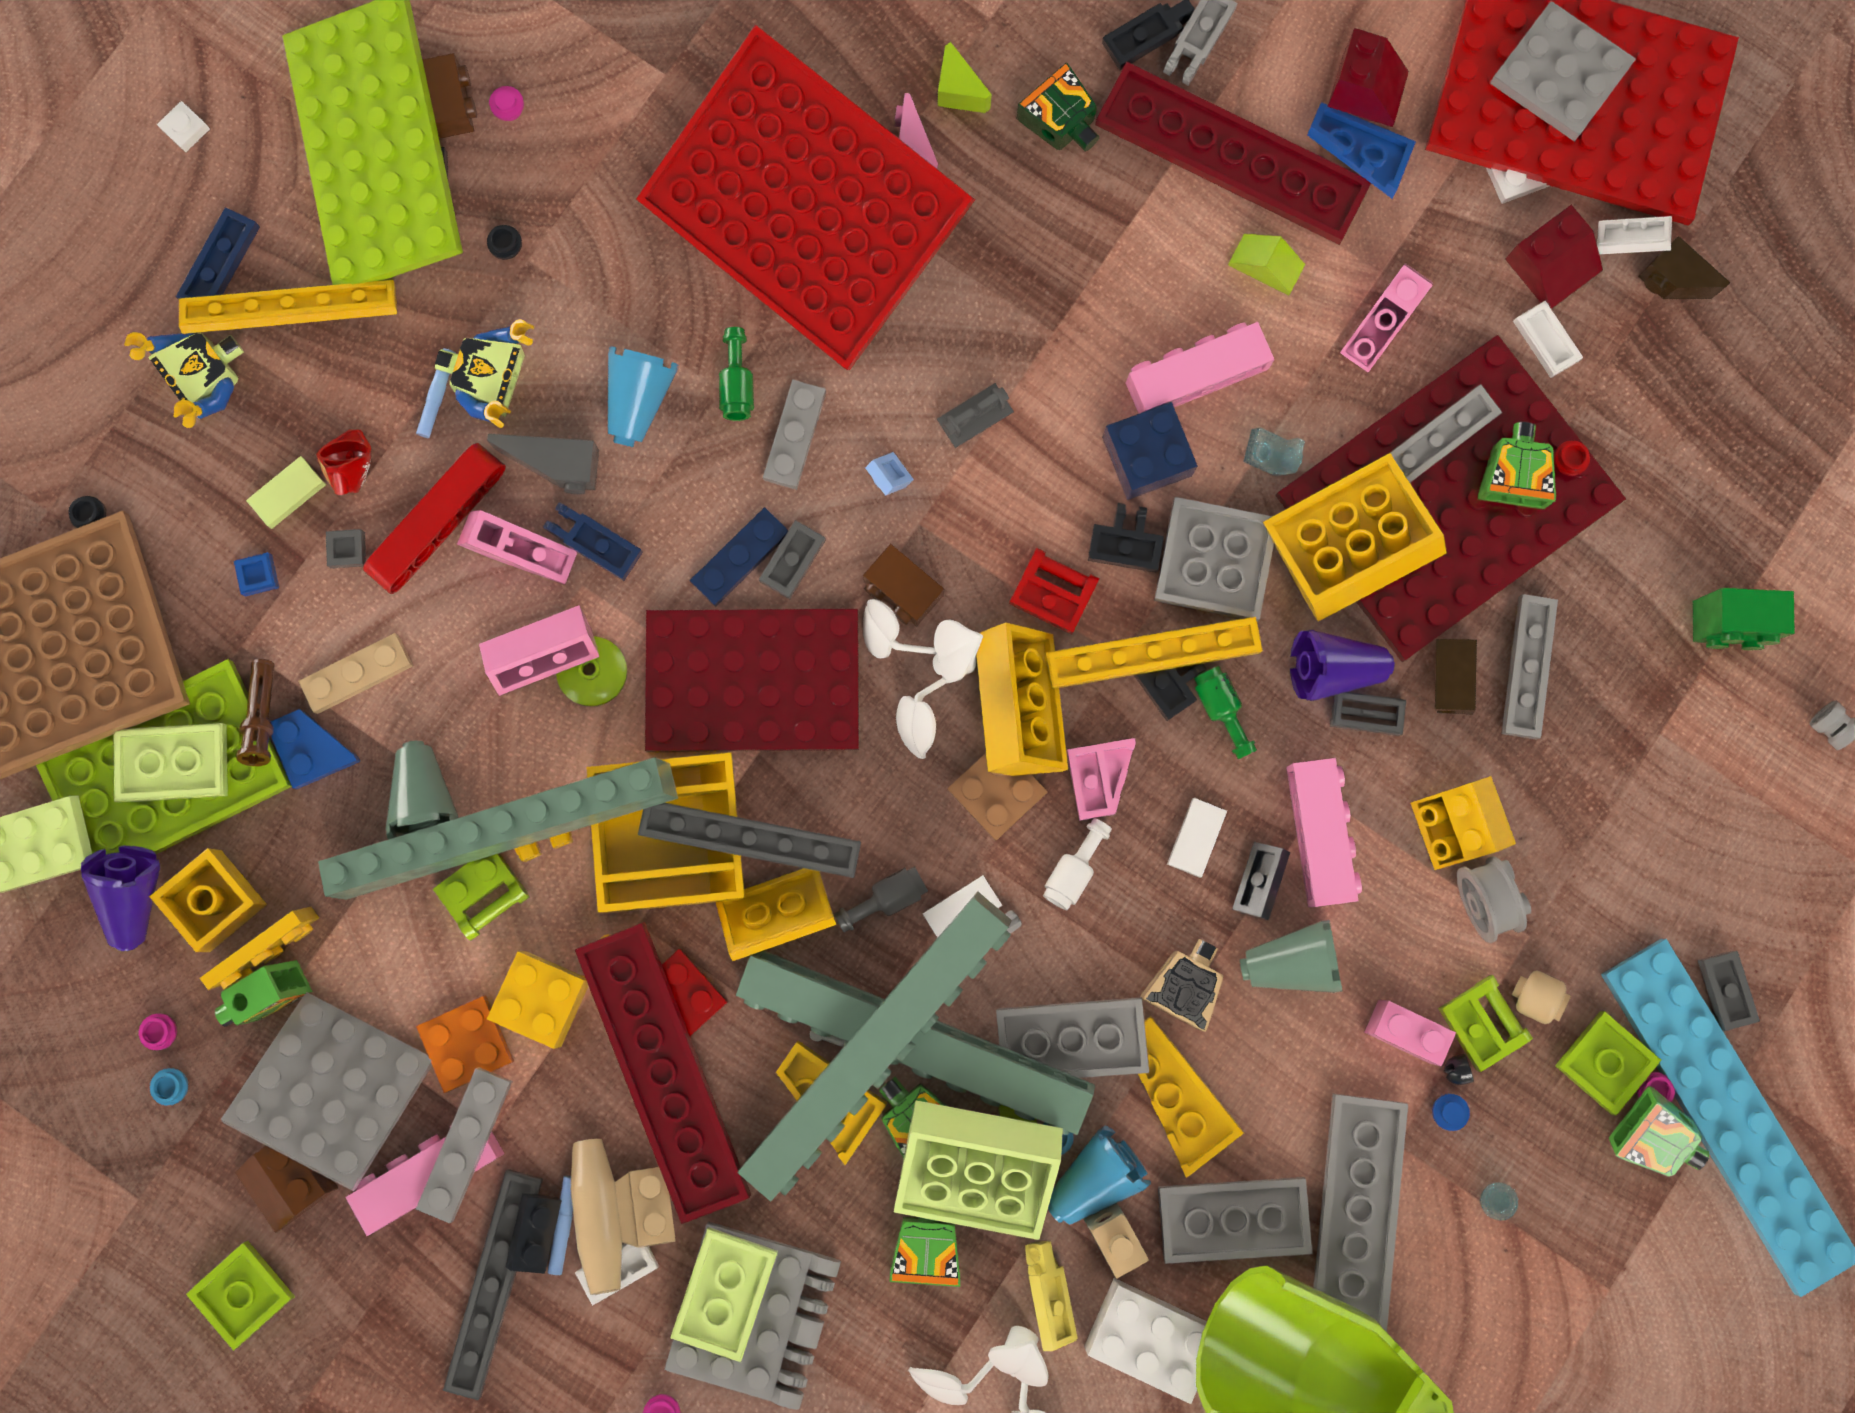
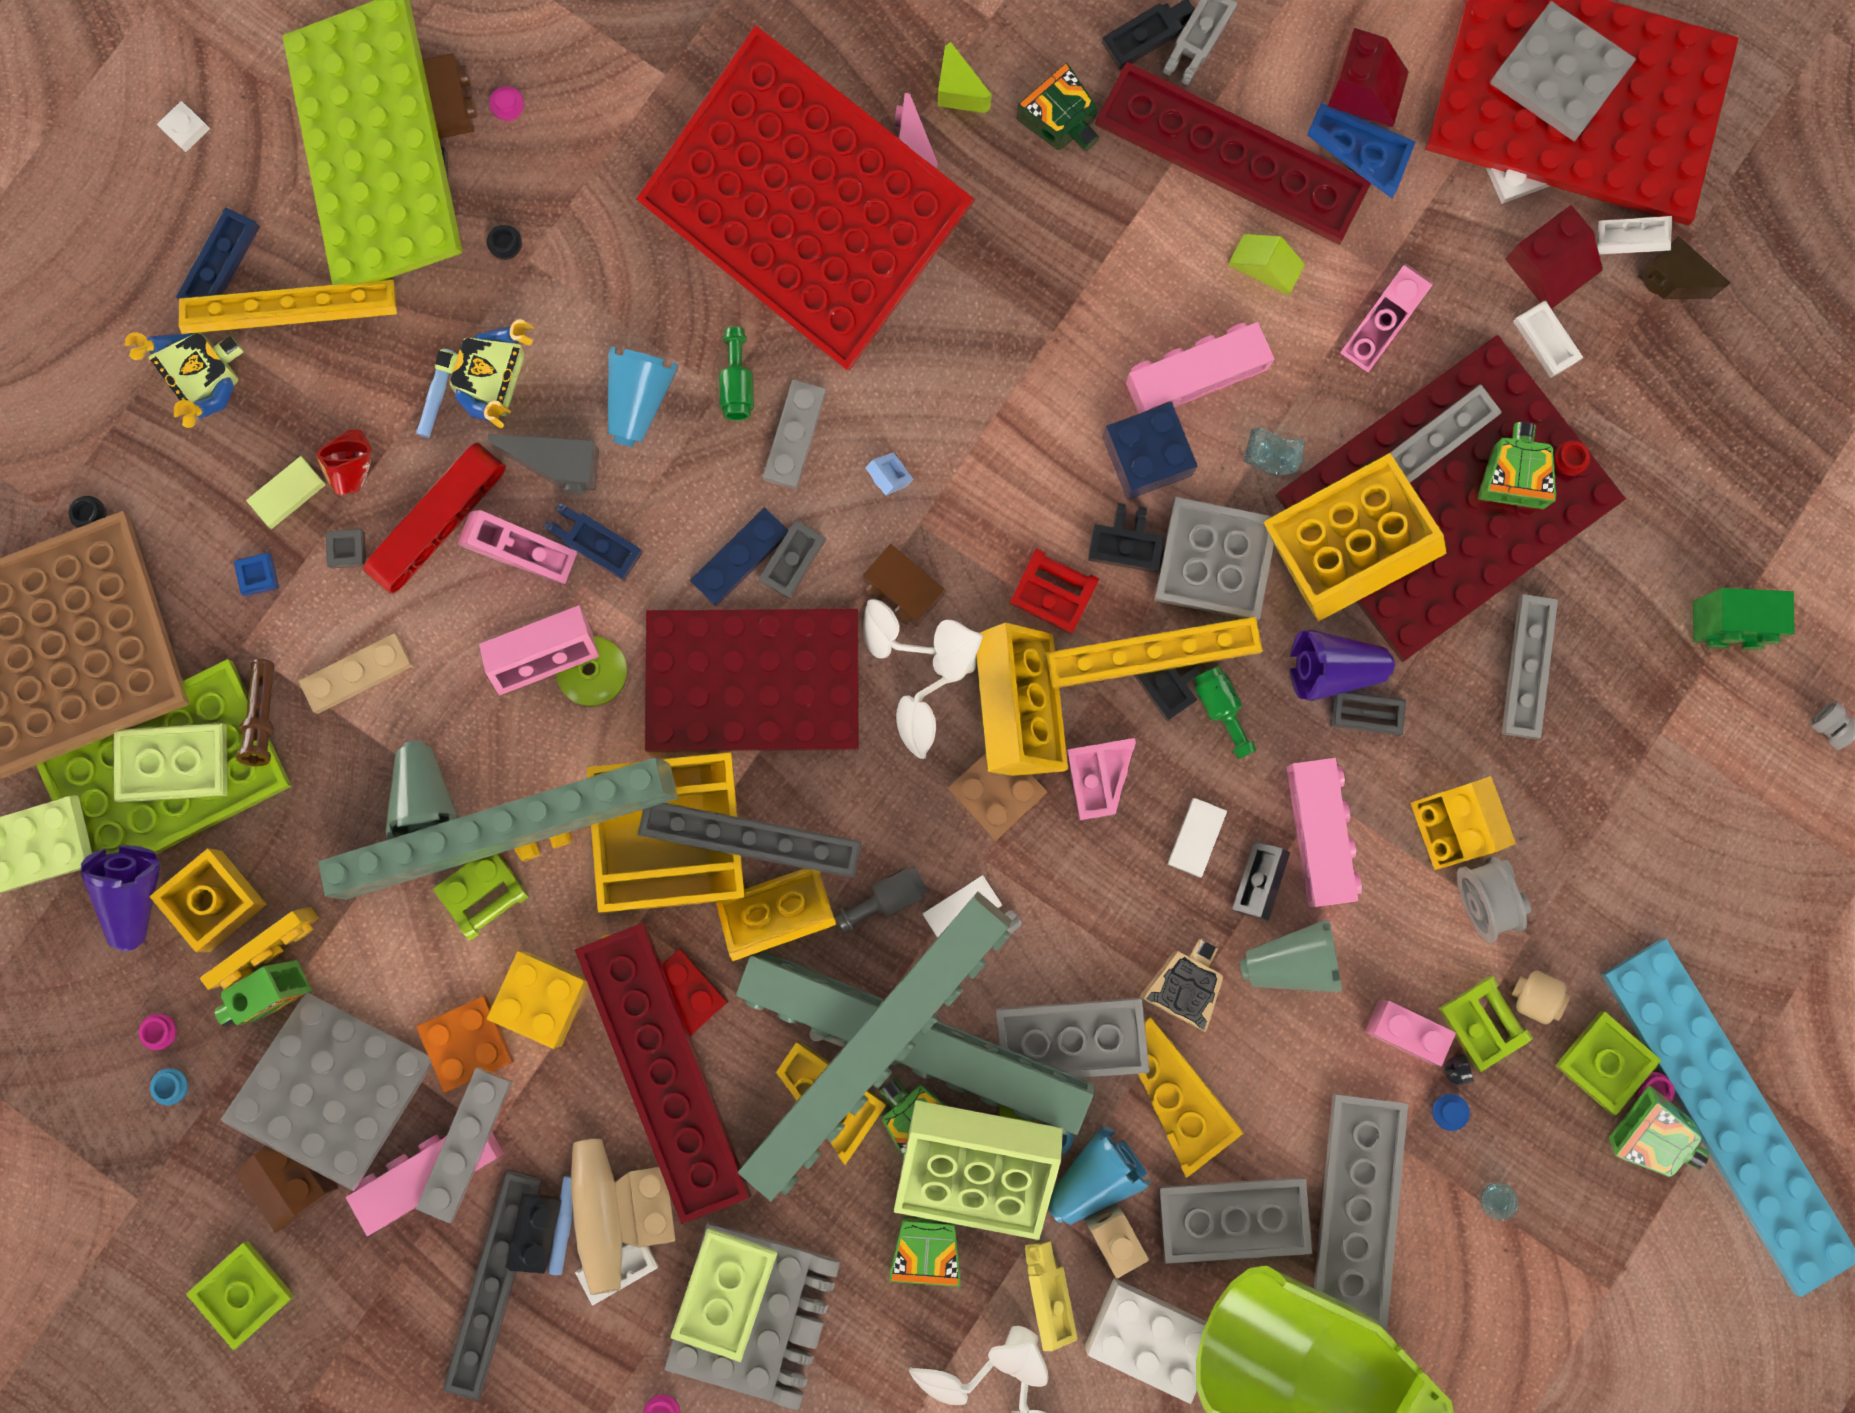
(308, 749): blue wing -> none
(975, 415): dark grey hinge -> none
(1073, 871): white piece -> none
(1455, 676): dark brown hinge -> none
(1728, 990): dark grey plate -> none

